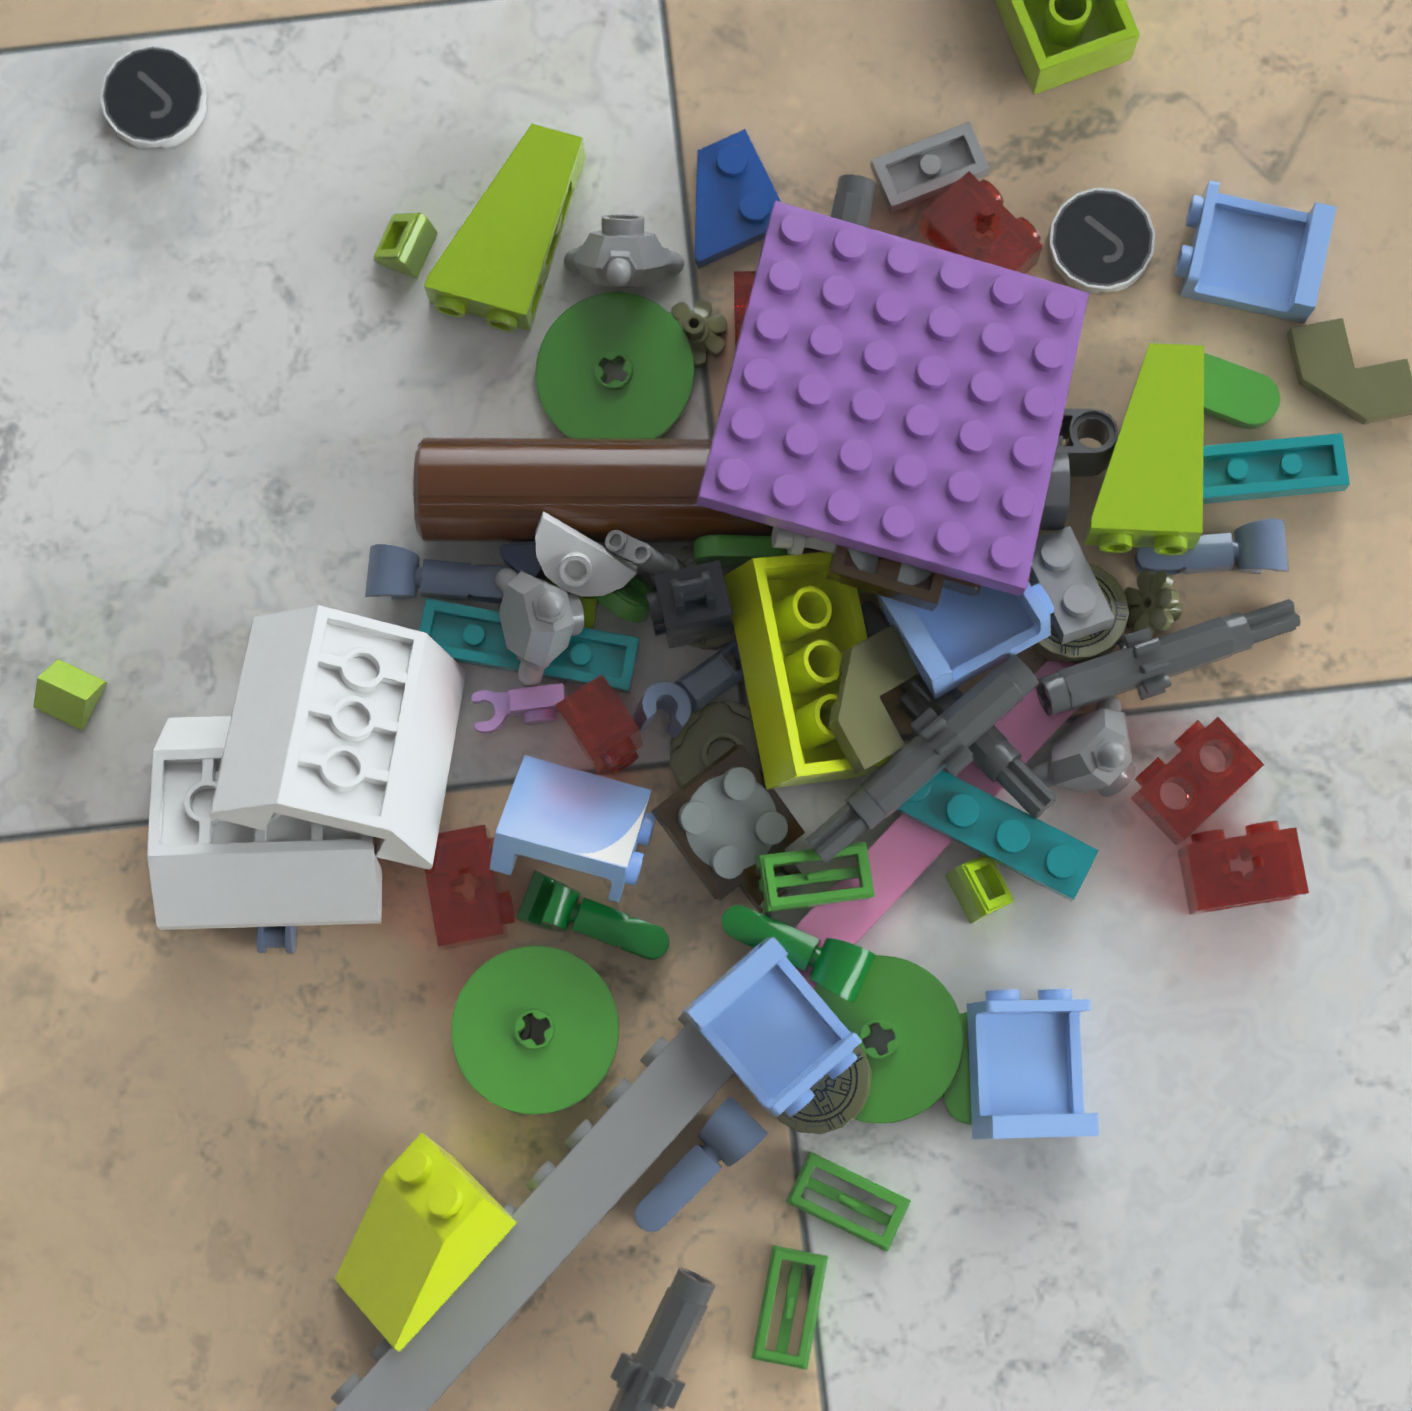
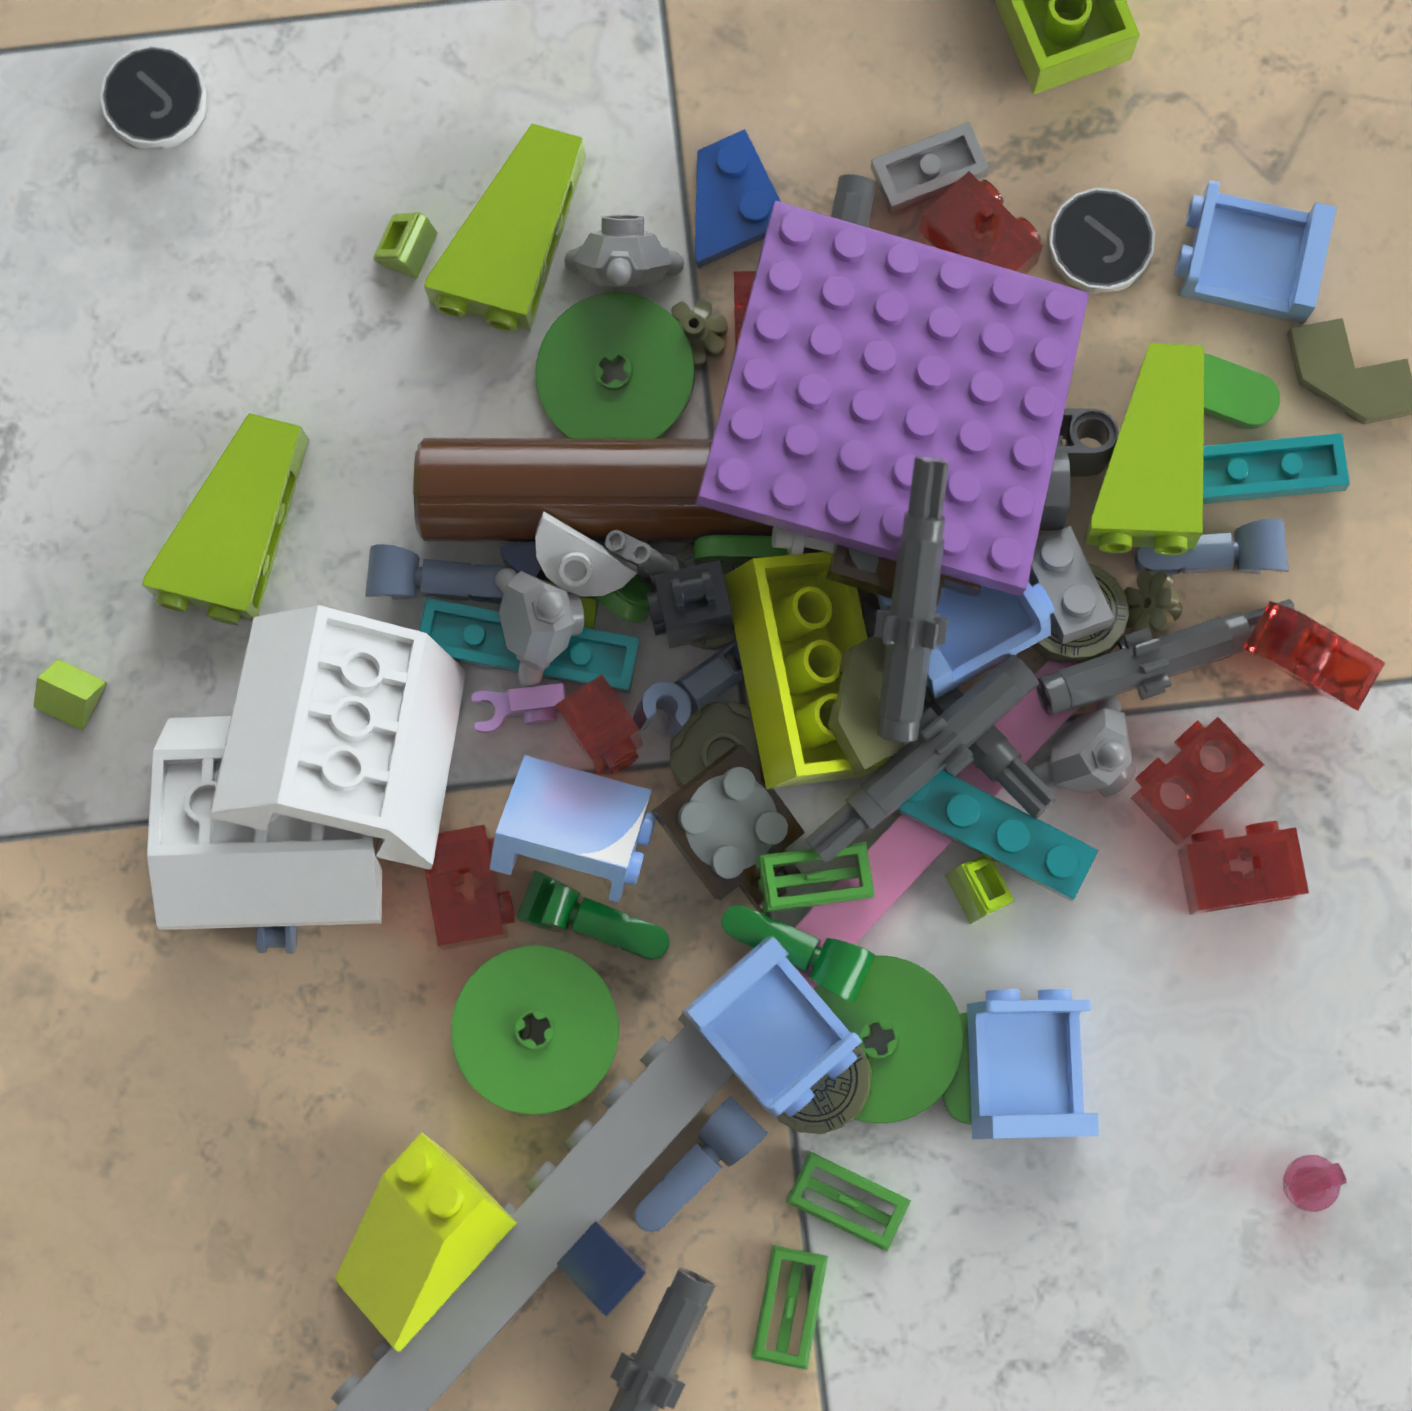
(233, 526): none -> lime slope
(602, 1267): none -> dark blue slope
(911, 622): none -> dark grey piece
(1313, 1182): none -> clear pink plate
(1314, 655): none -> clear red brick

